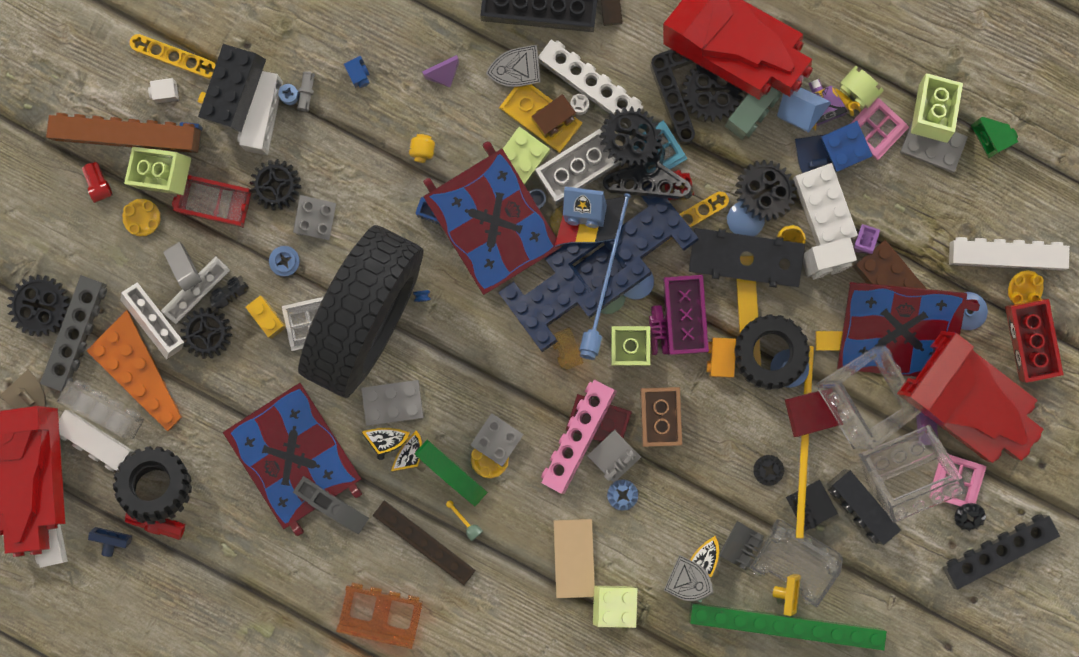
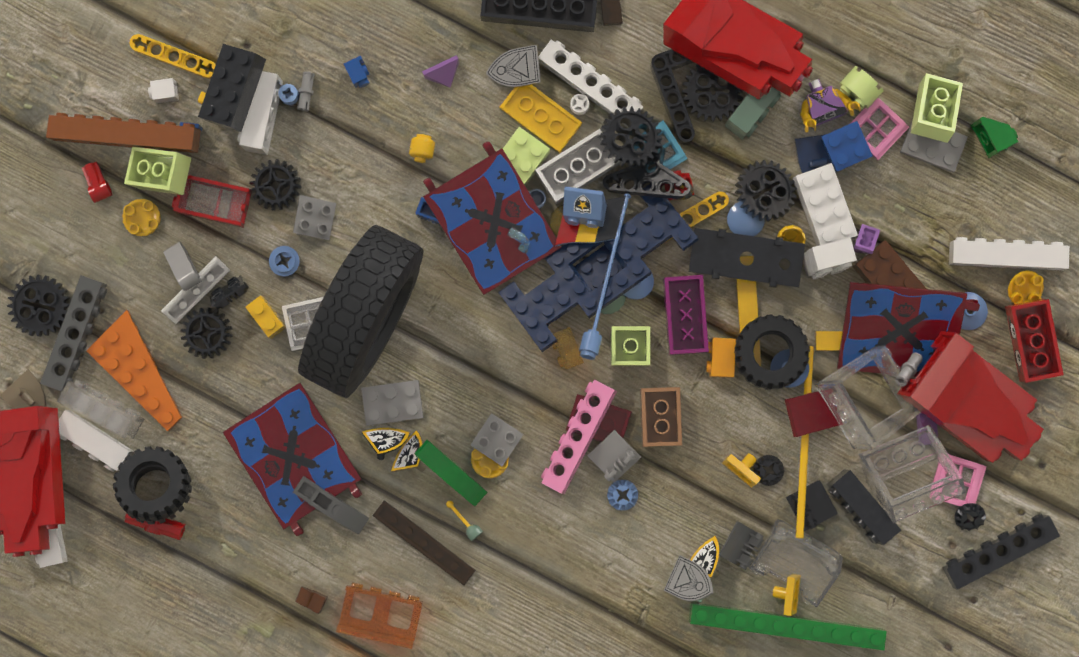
(109, 539): dark blue tile -> none
(151, 320): white brick -> none
(311, 599): none -> reddish brown leg
(422, 296): blue bush -> none
(521, 238): none -> clear light blue arm
(554, 116): reddish brown brick -> none
(574, 558): tan tile -> none
(615, 606): yellowish green brick -> none
(658, 330): magenta hinge -> none
(742, 468): none -> yellow tile
(802, 109): medium blue slope -> none
(908, 369): none -> light grey pin

